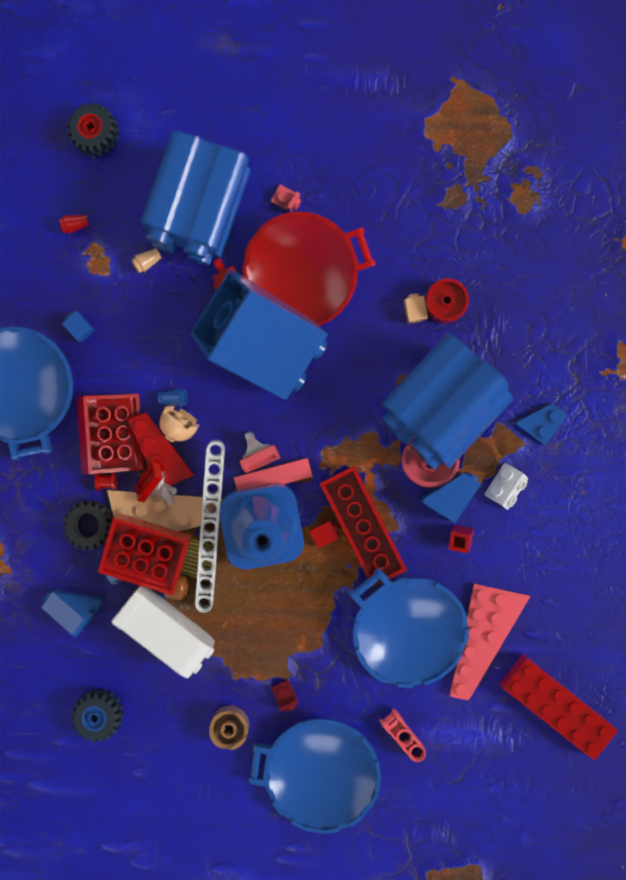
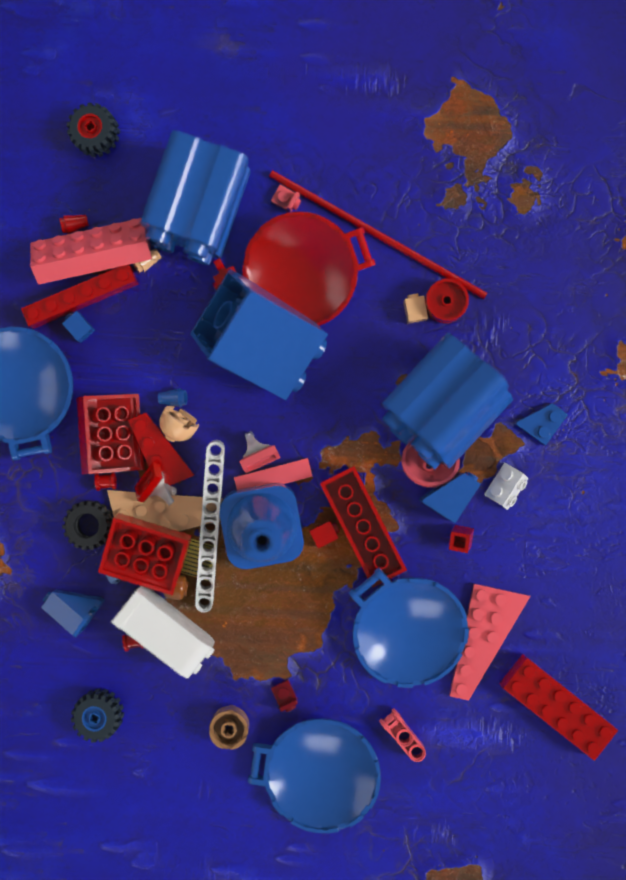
(79, 296): none -> red brick
(89, 251): none -> coral brick
(129, 643): none -> red bush
(376, 233): none -> red piece

